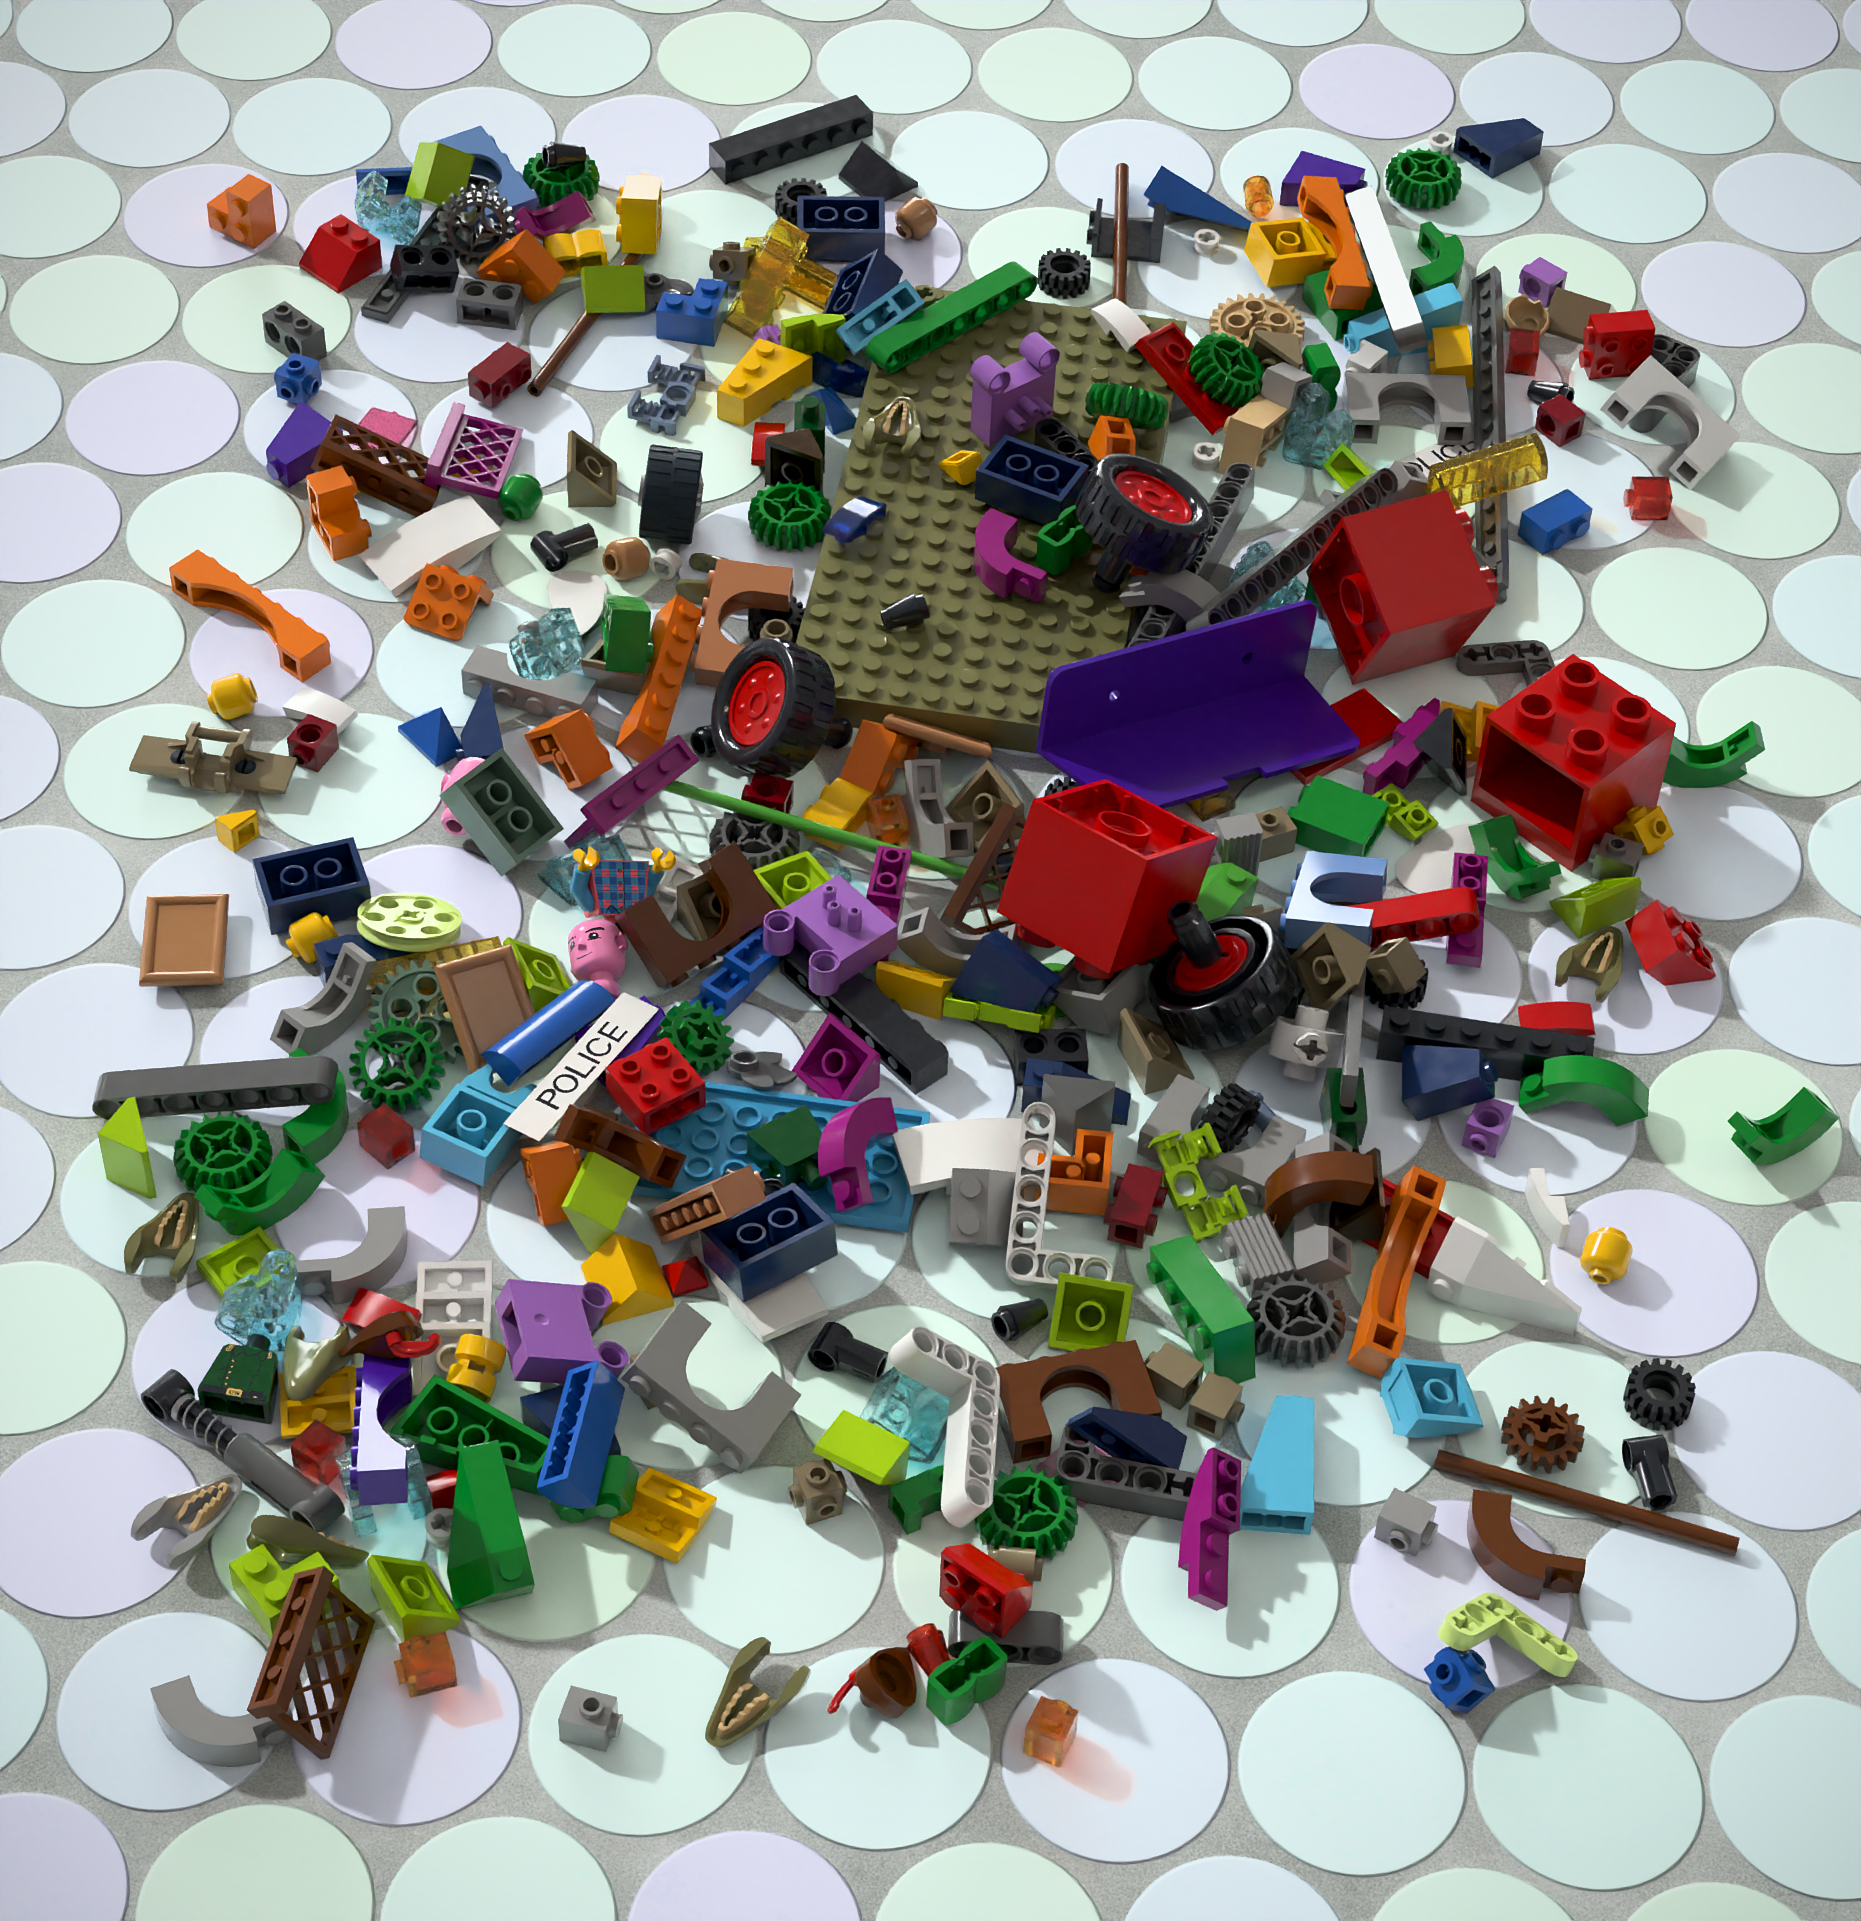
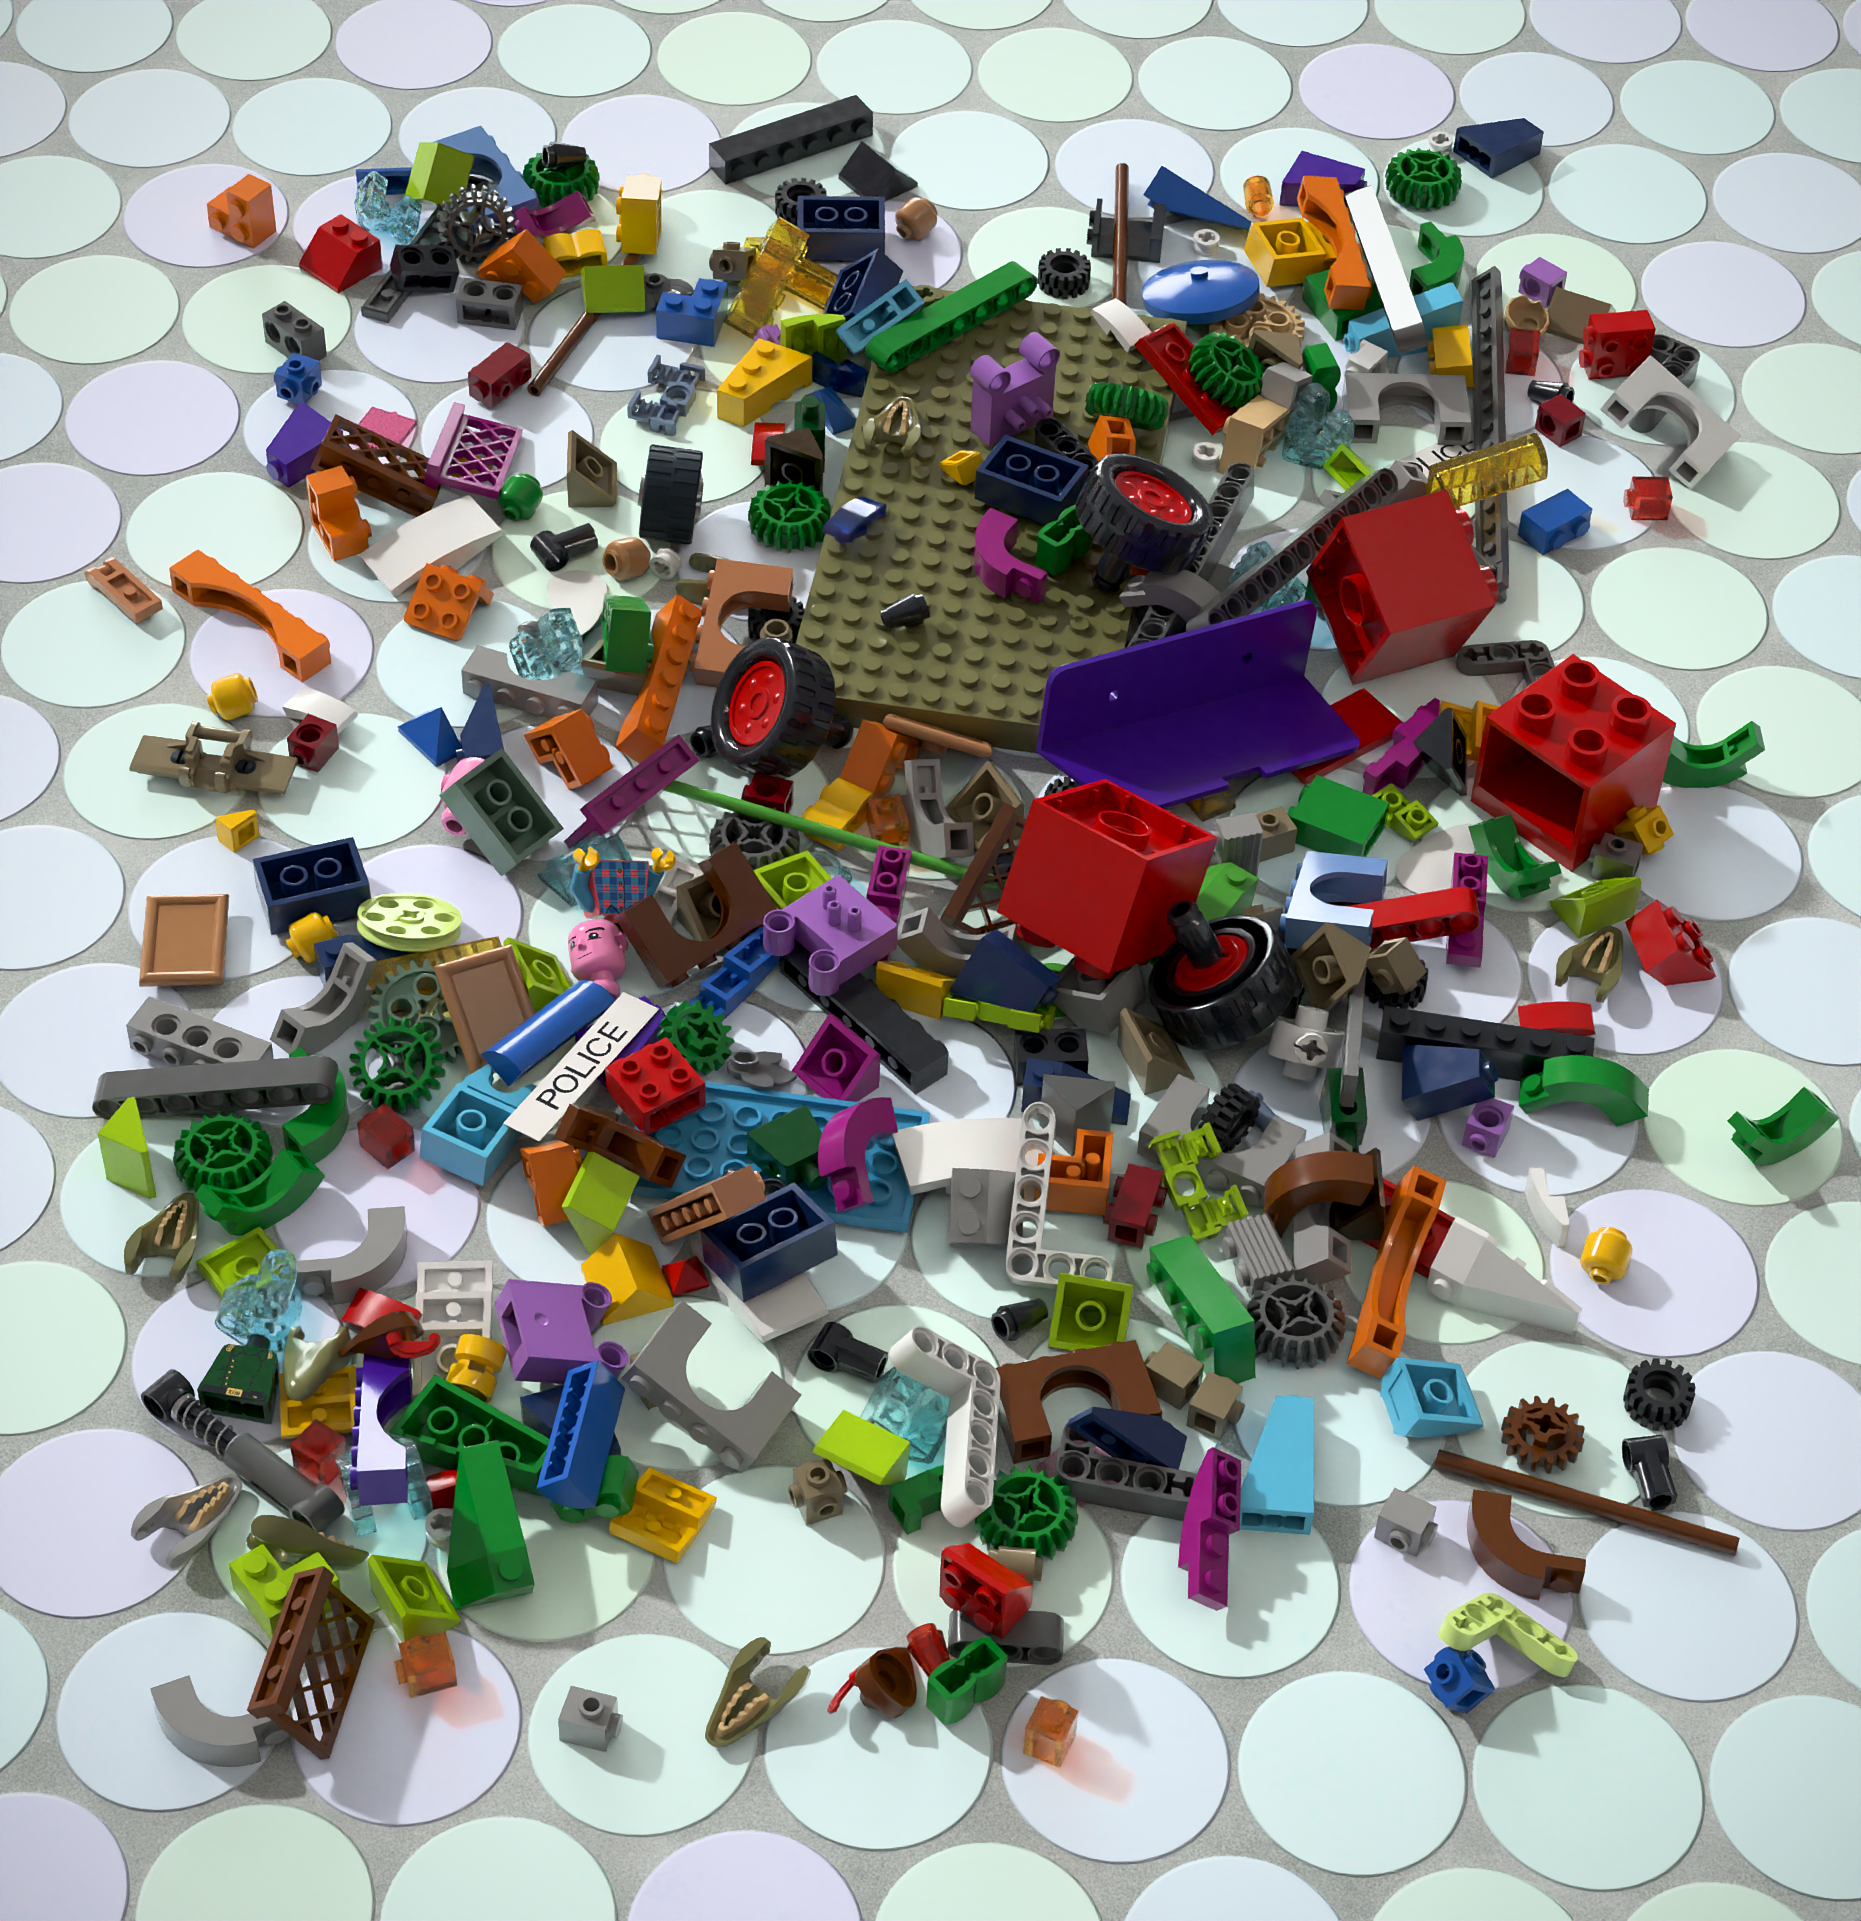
(124, 590): none -> nougat plate
(190, 1039): none -> light grey brick
(1201, 291): none -> blue dish

